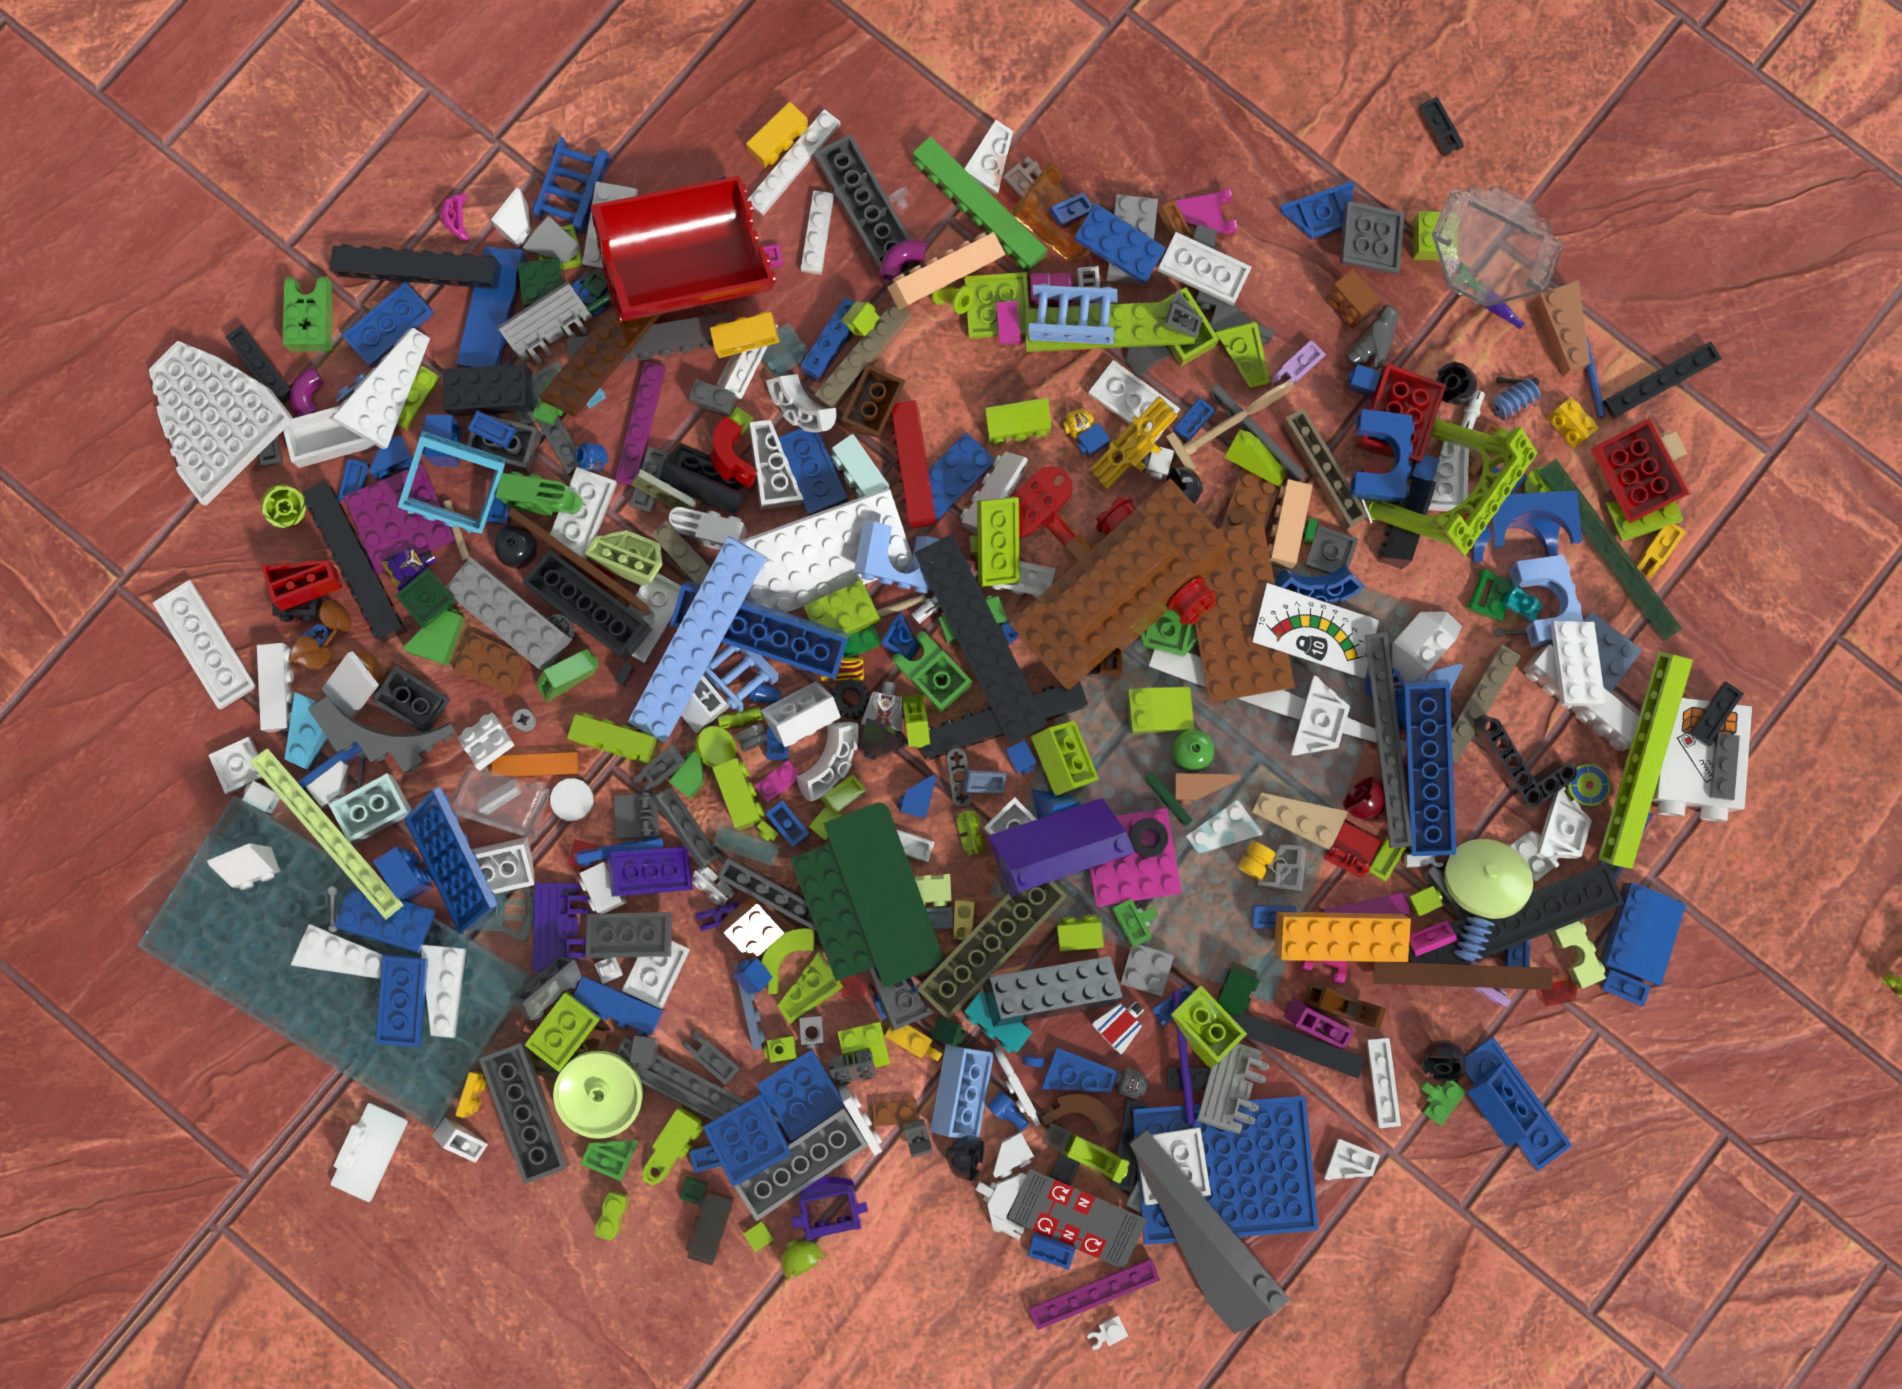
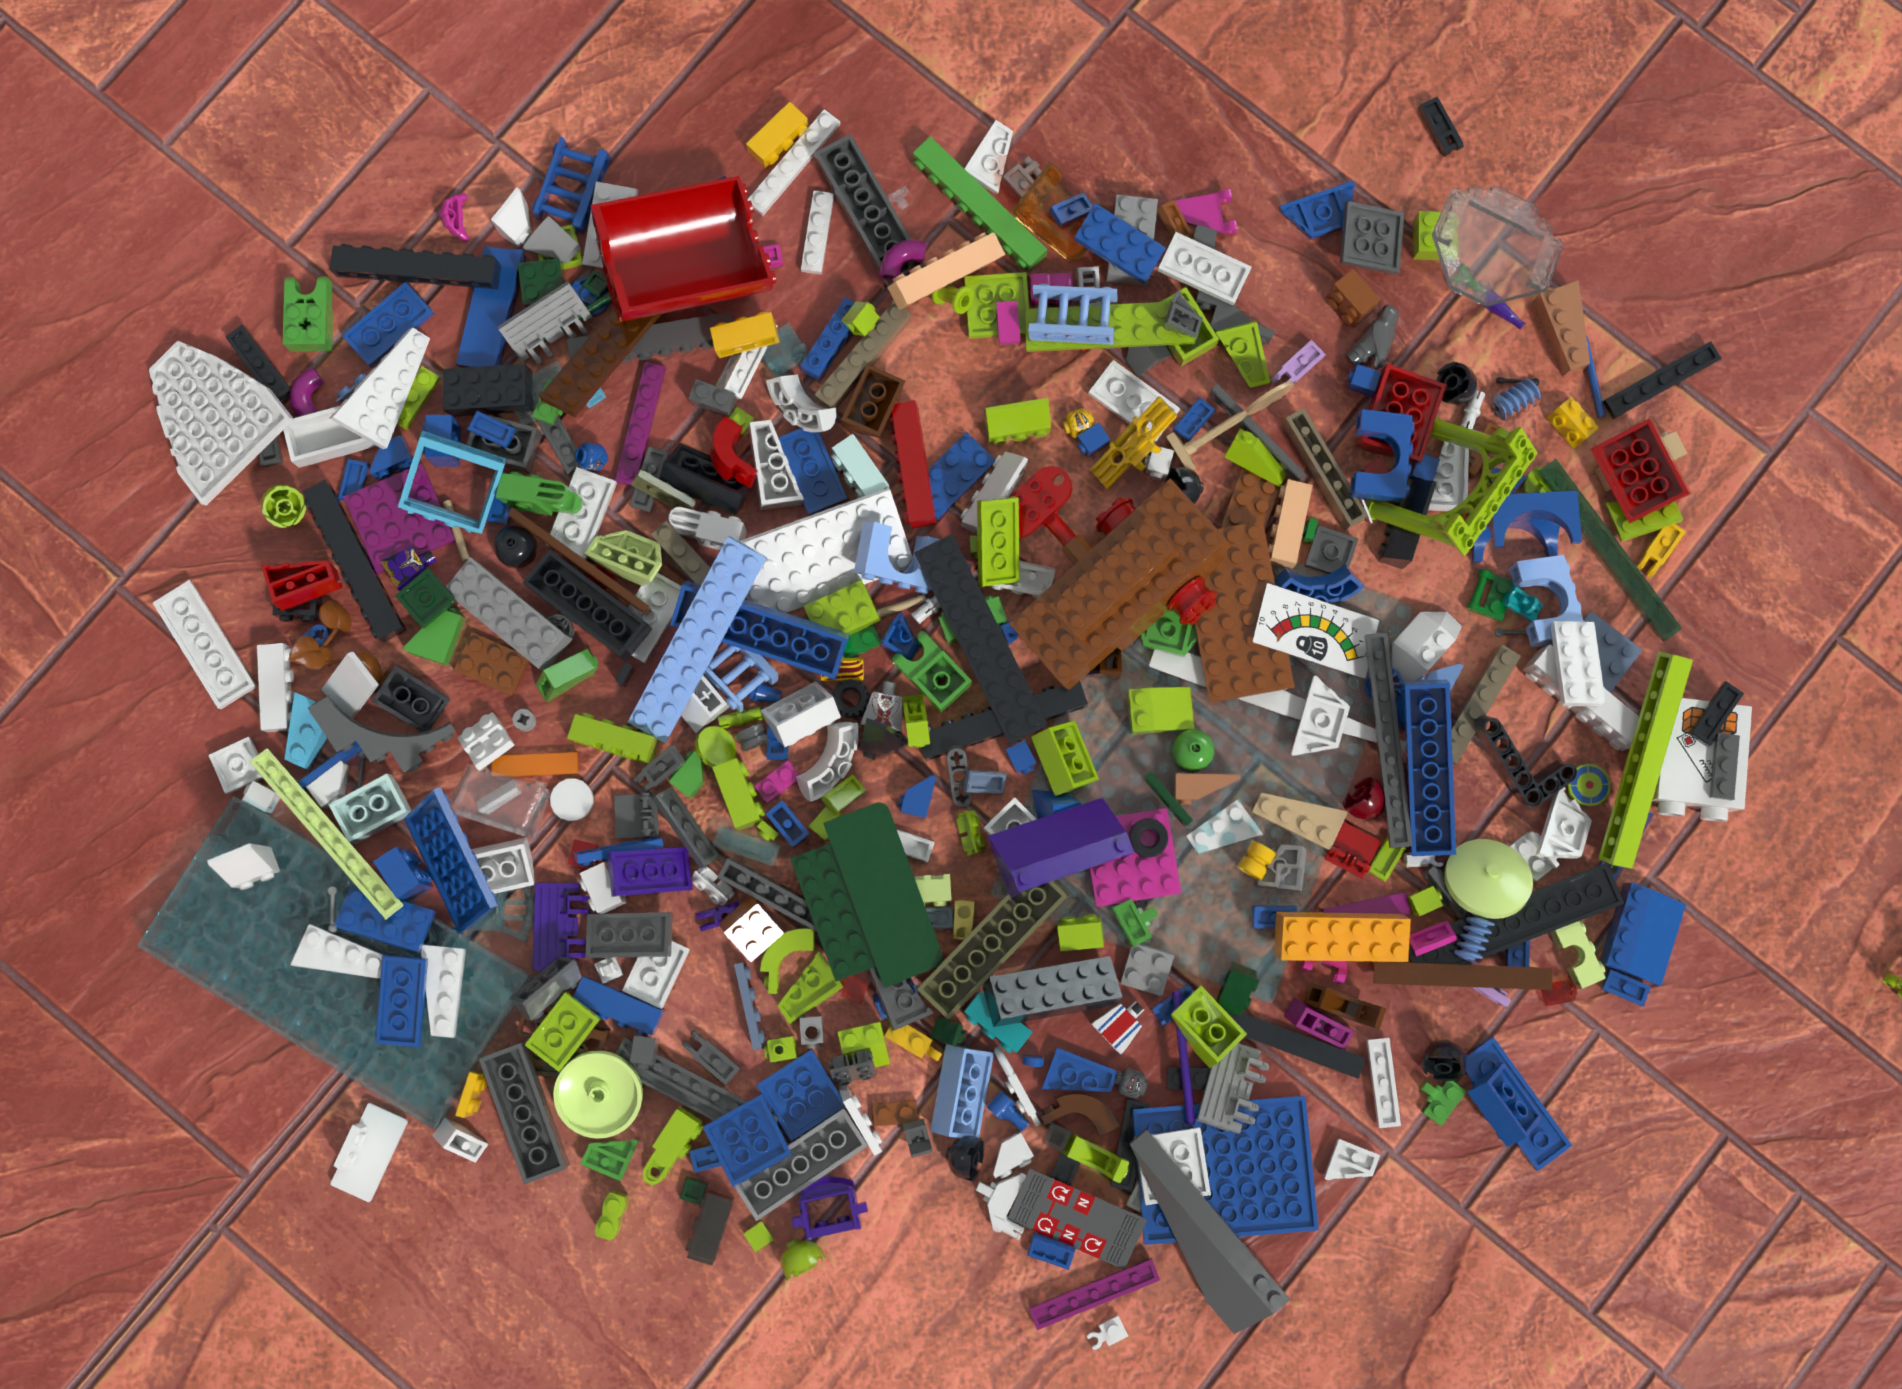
(752, 975): blue brick -> none

